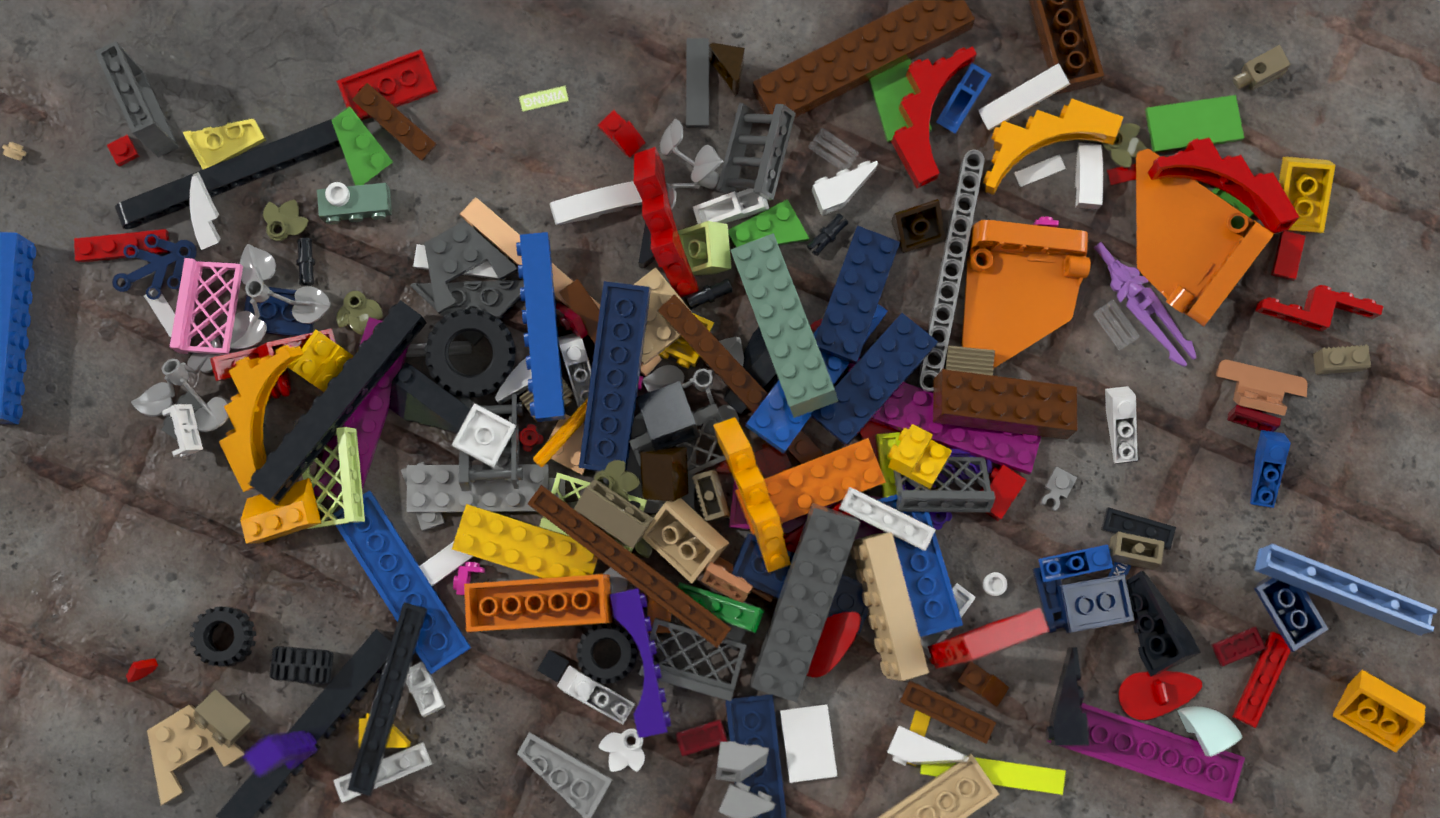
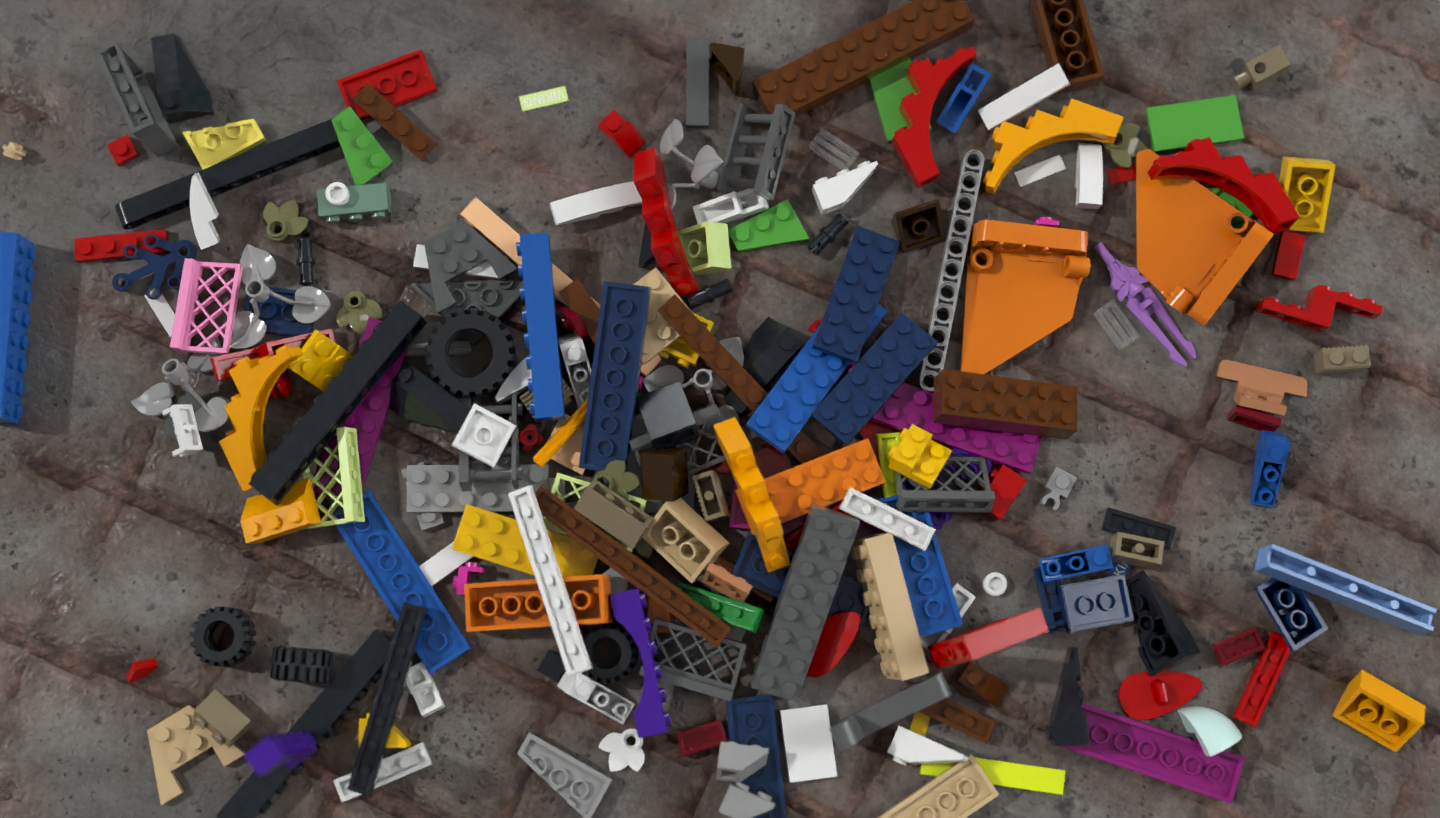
(178, 84): none -> black wedge
(550, 581): none -> white tile
(784, 326): sand green brick -> none
(889, 710): none -> dark grey beam
(970, 360): dark tan brick -> none
(1122, 423): white slope -> none

